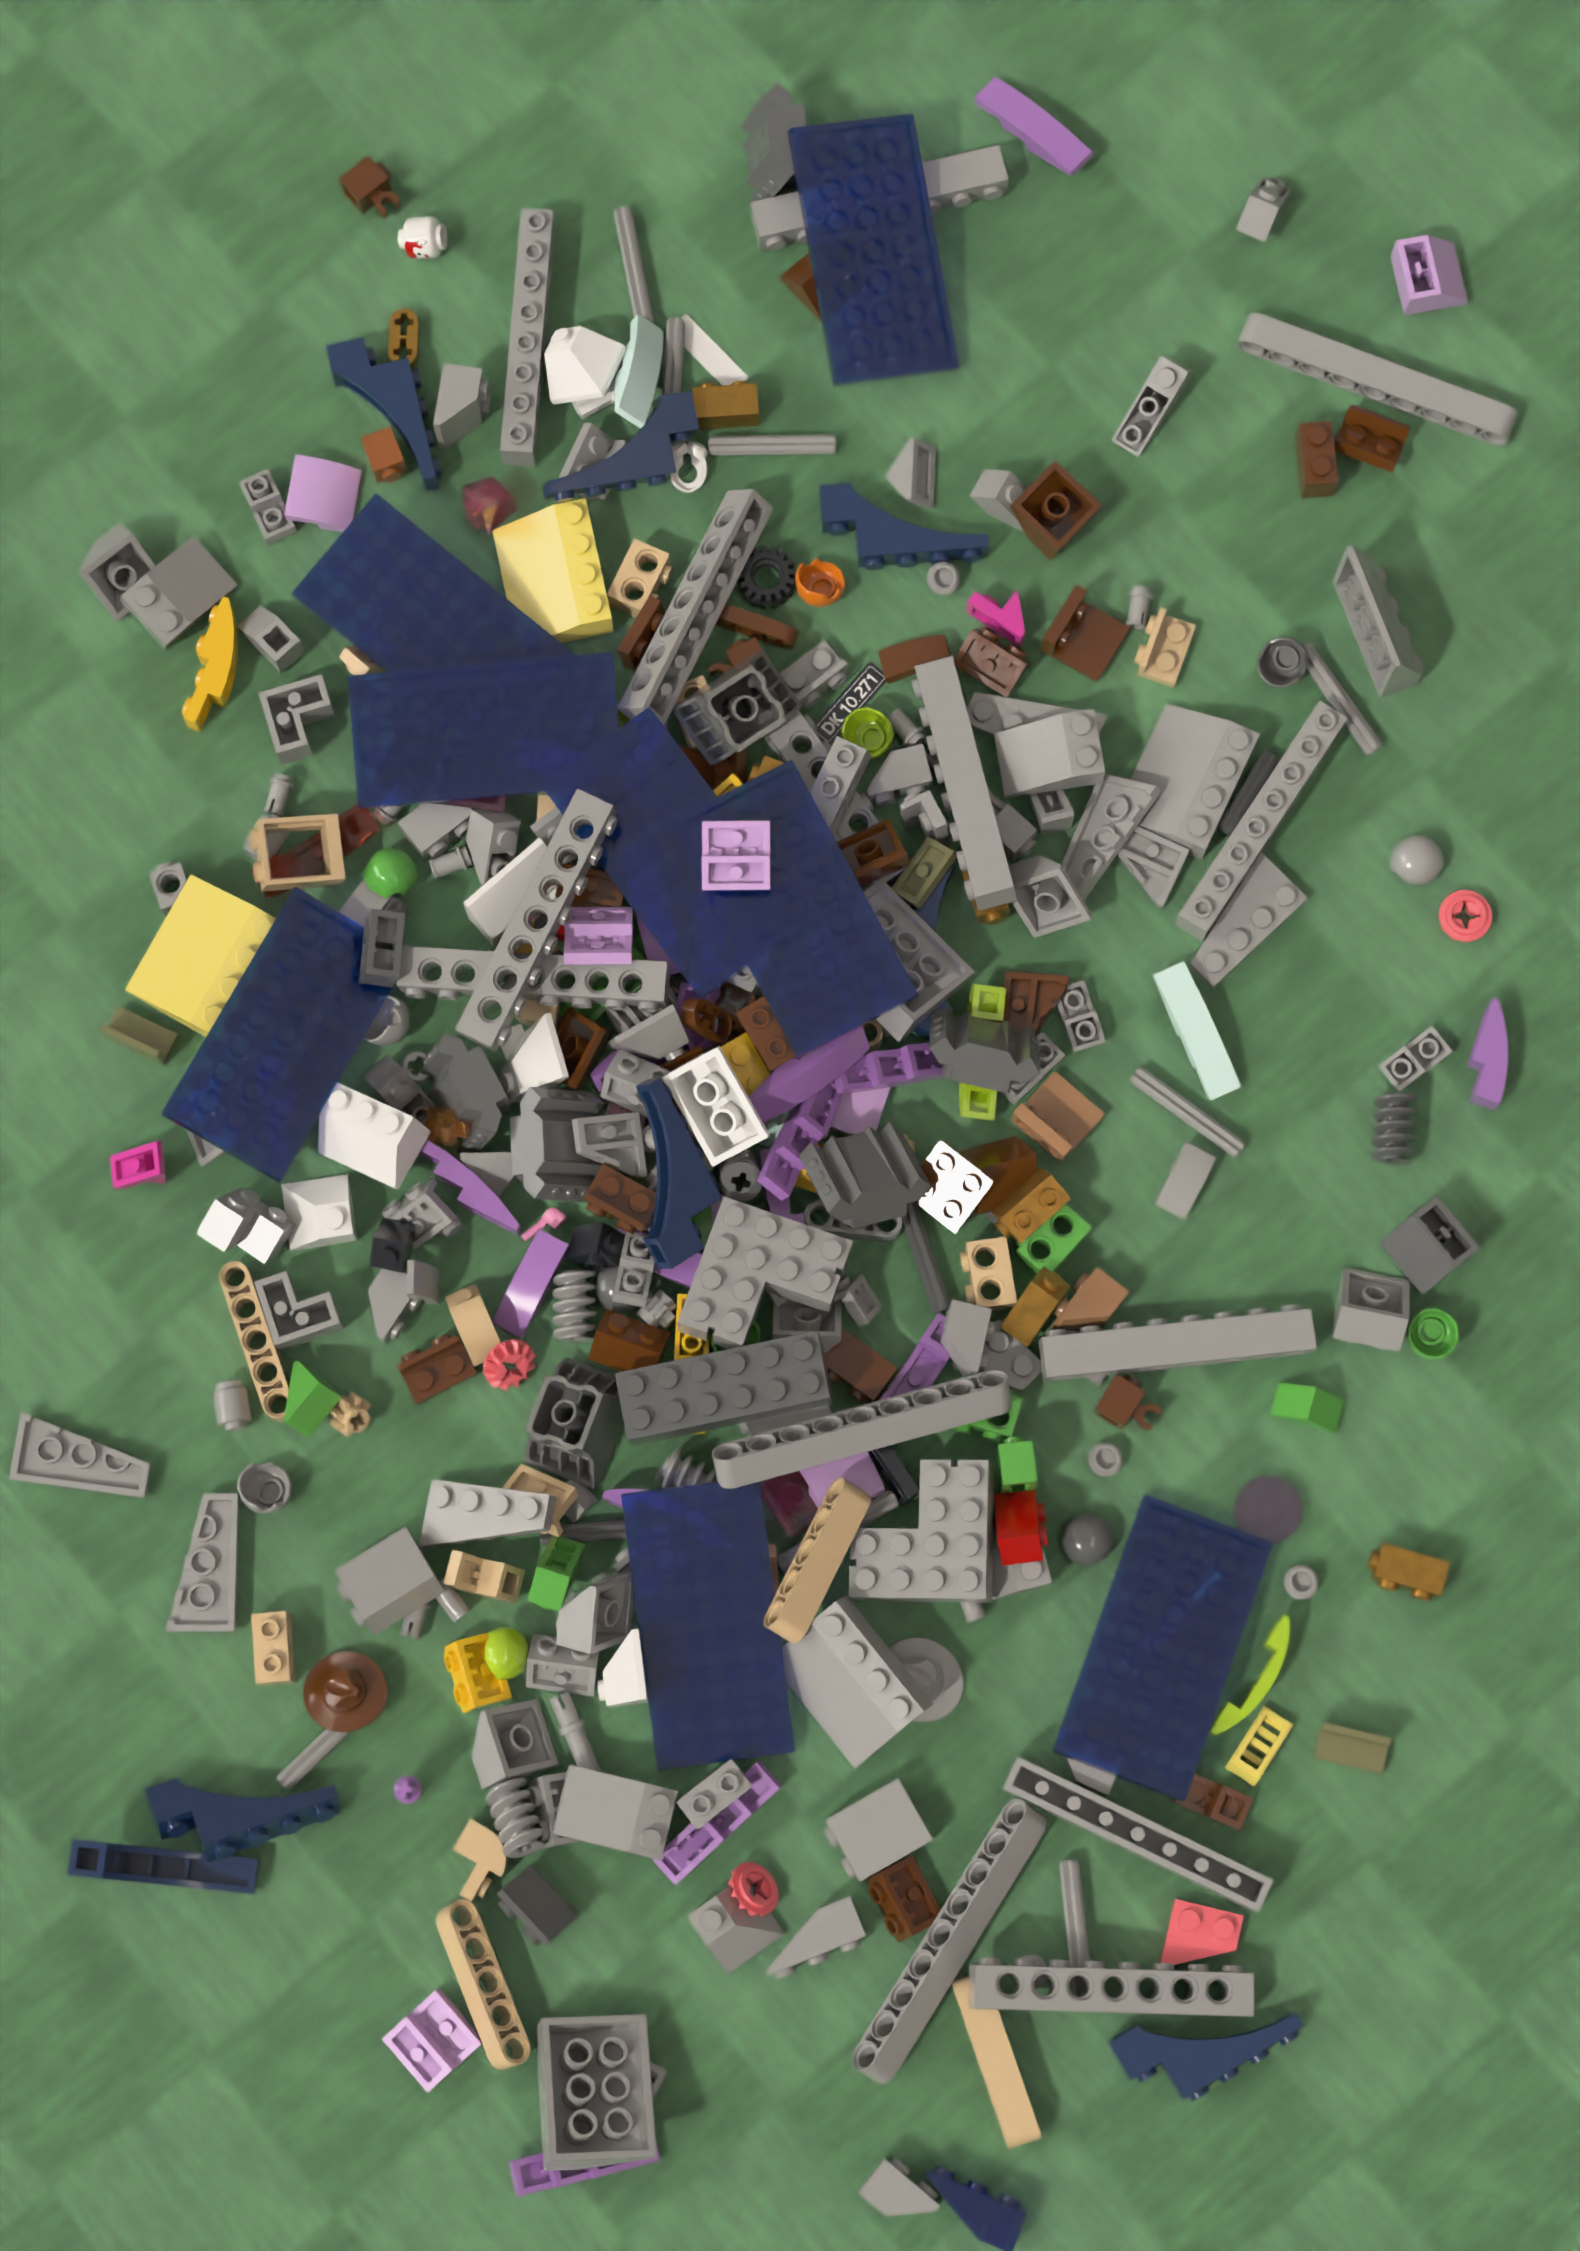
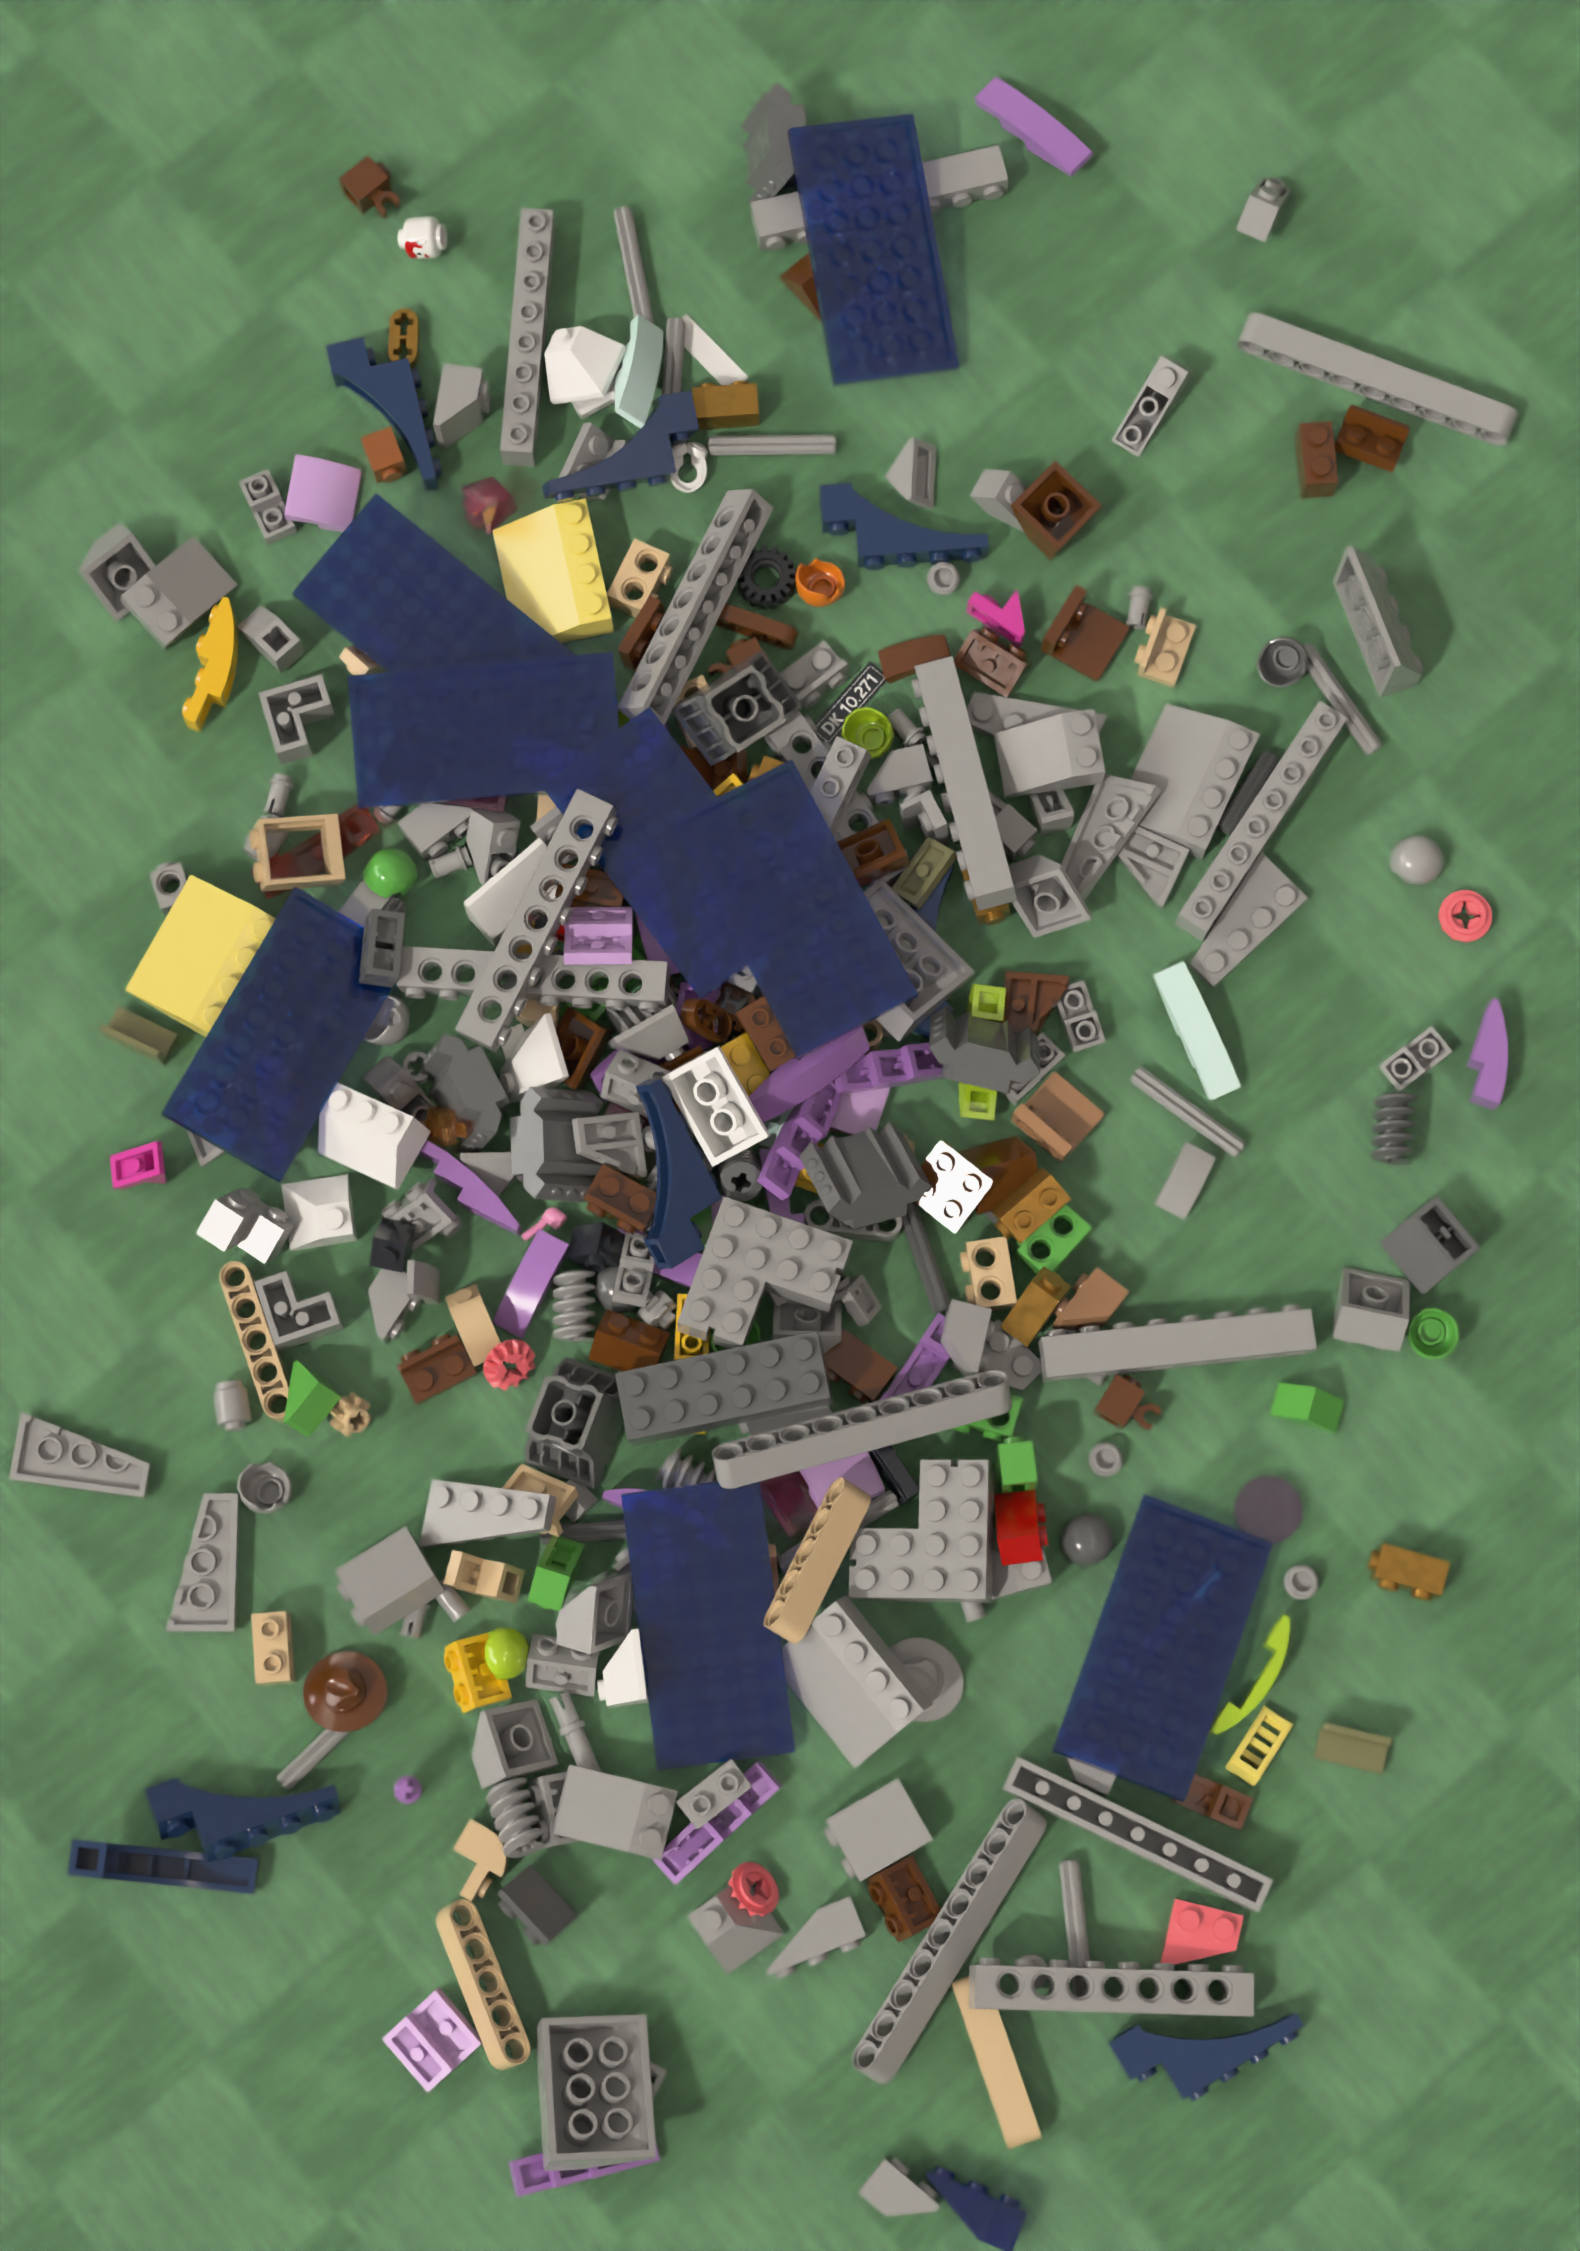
(736, 855): lavender slope -> none
(1427, 274): lavender slope -> none

